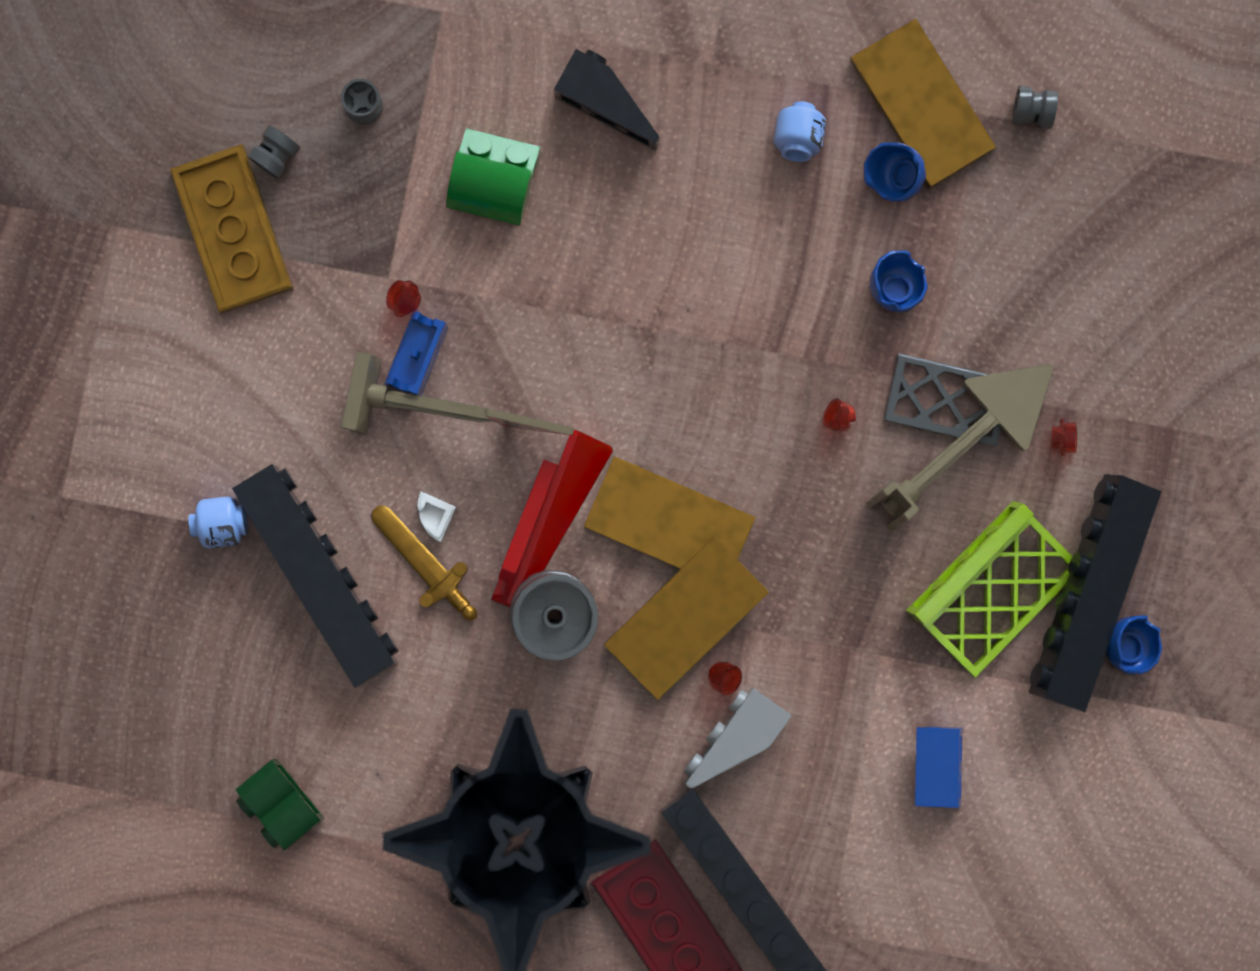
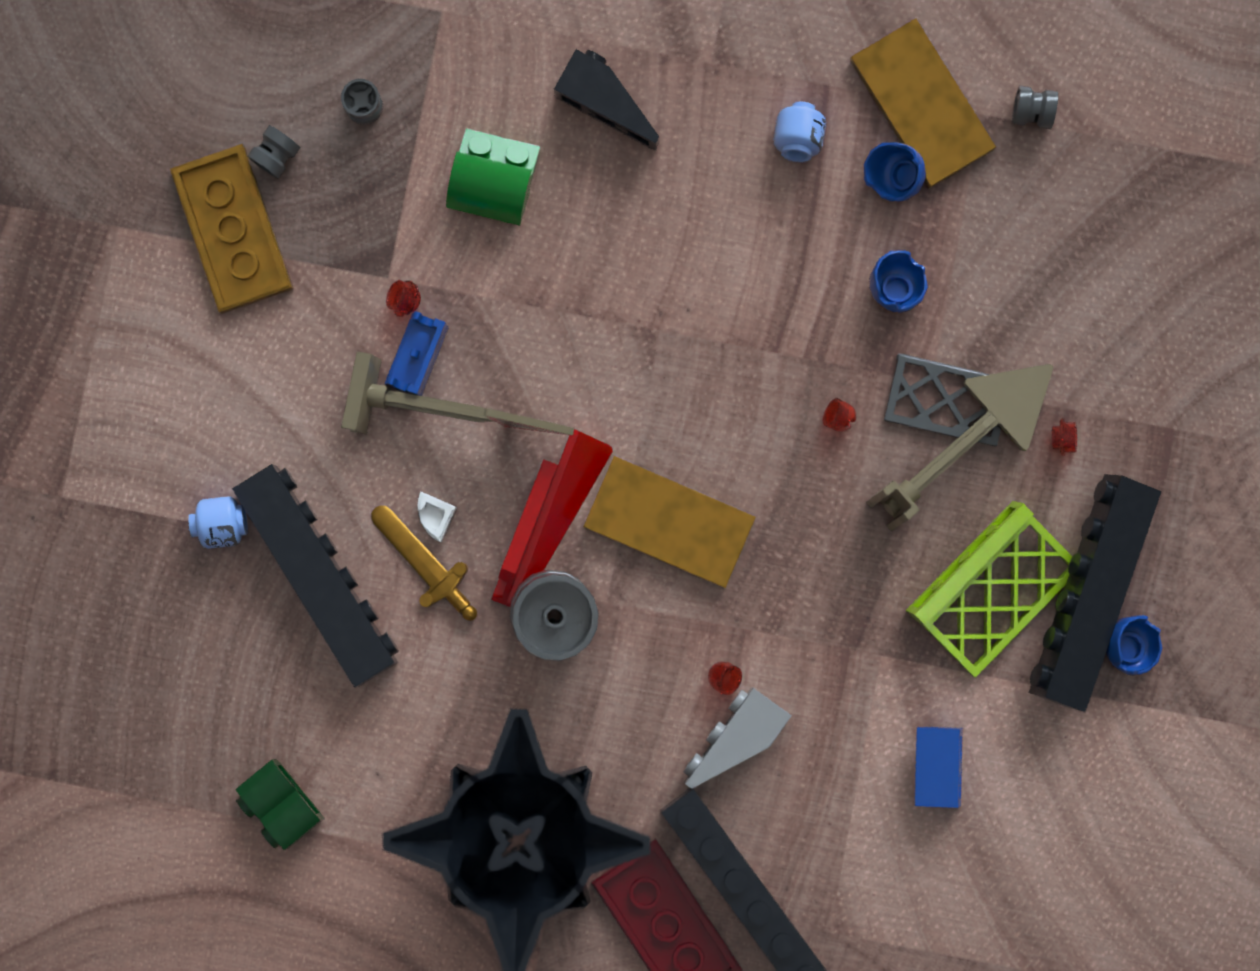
(686, 618): pearl gold tile -> none

